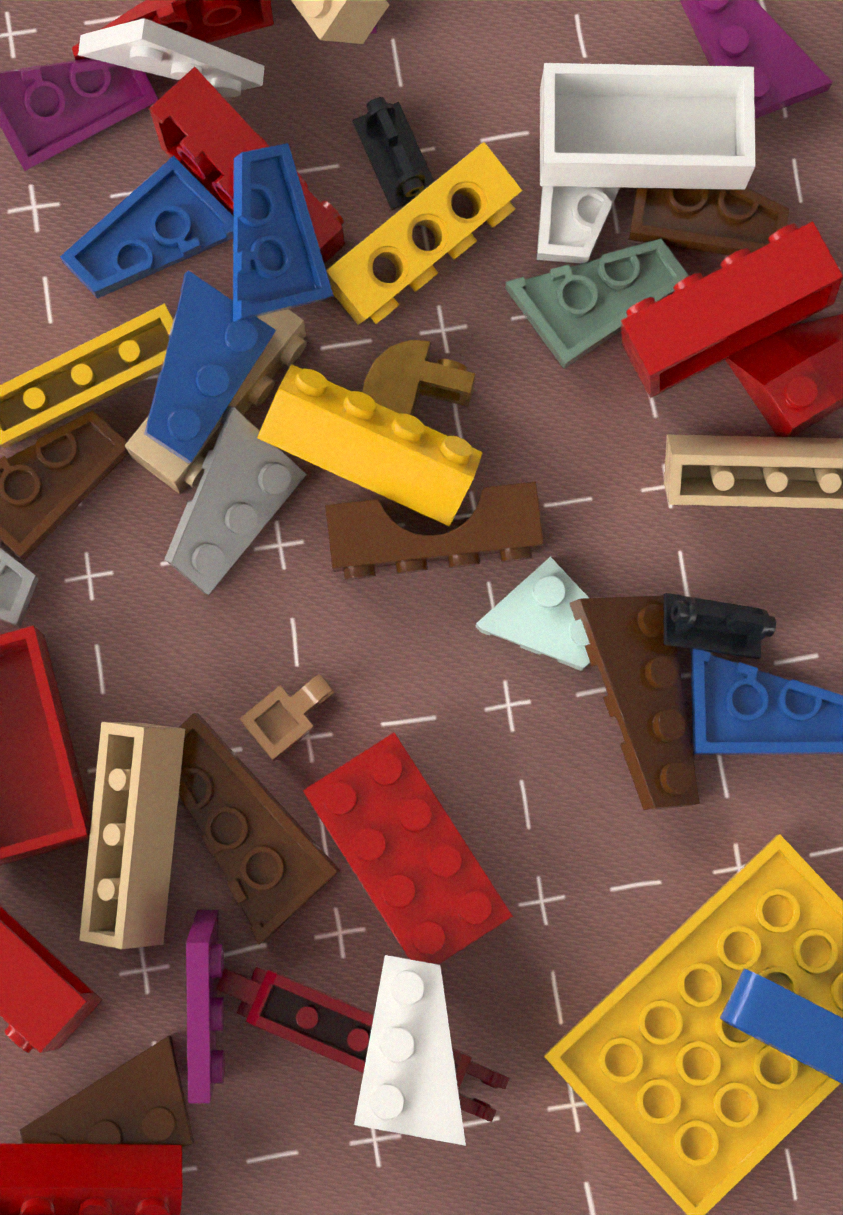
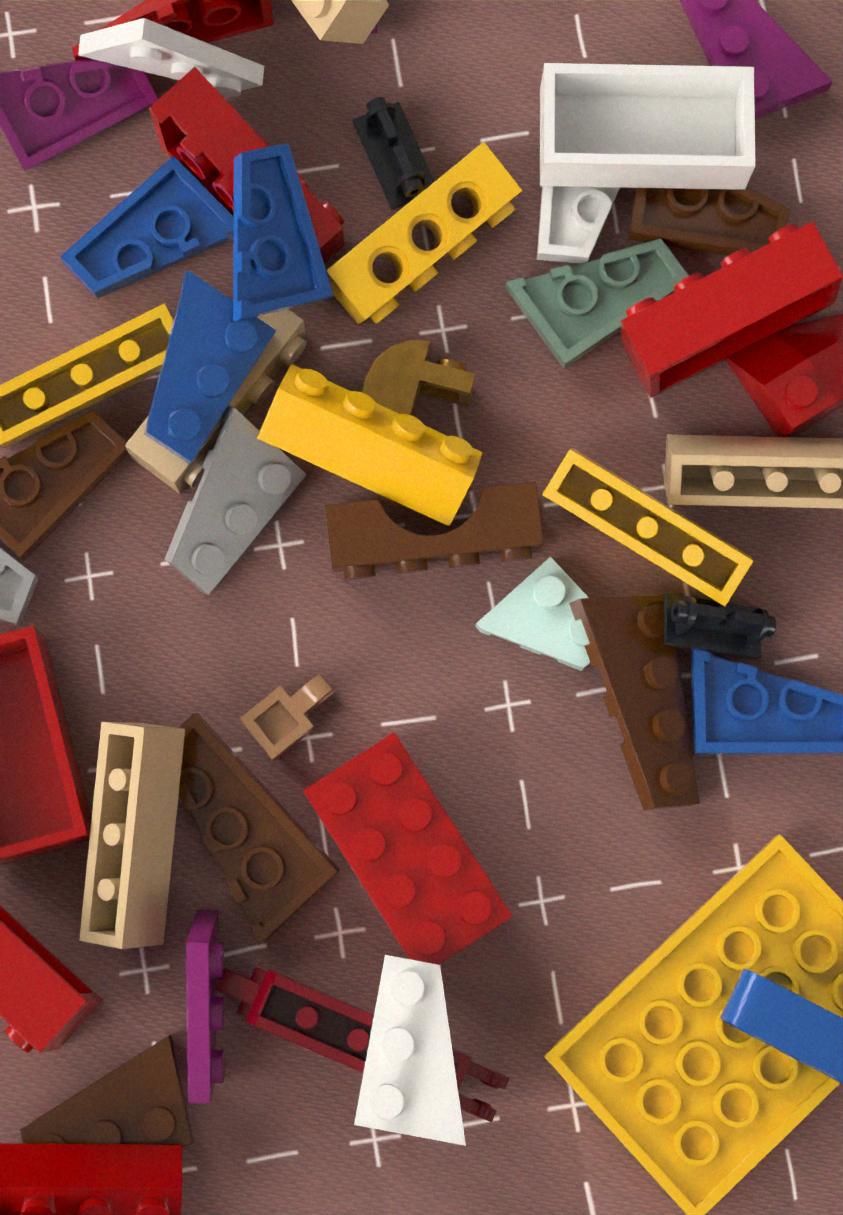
(648, 526): none -> yellow brick

